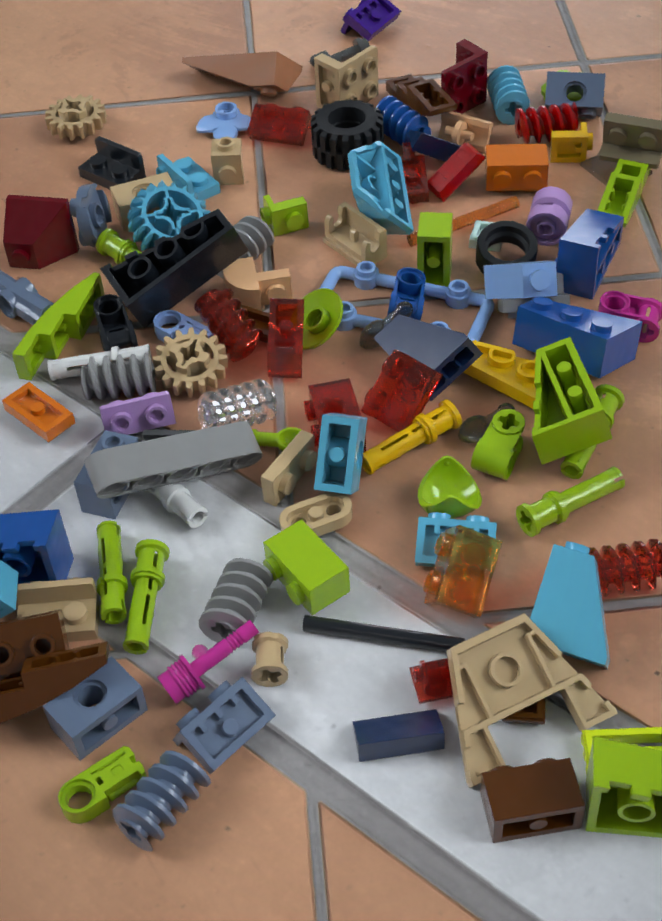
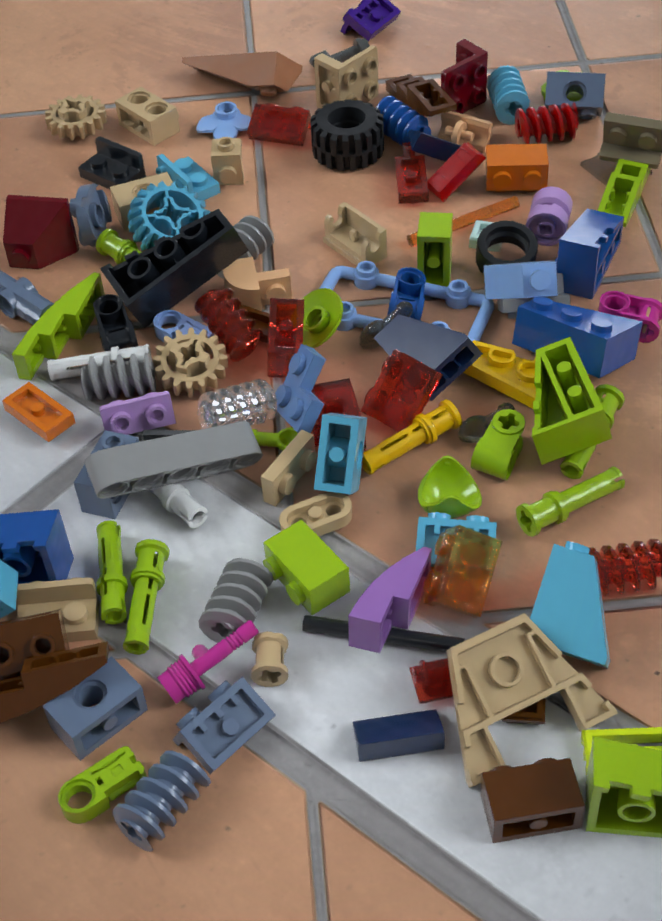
(147, 116): none -> tan brick
(285, 215): lime bracket -> none
(294, 397): none -> medium blue plate
(381, 187): medium azure wedge -> none
(389, 601): none -> medium lavender slope
(571, 145): yellow bracket -> none

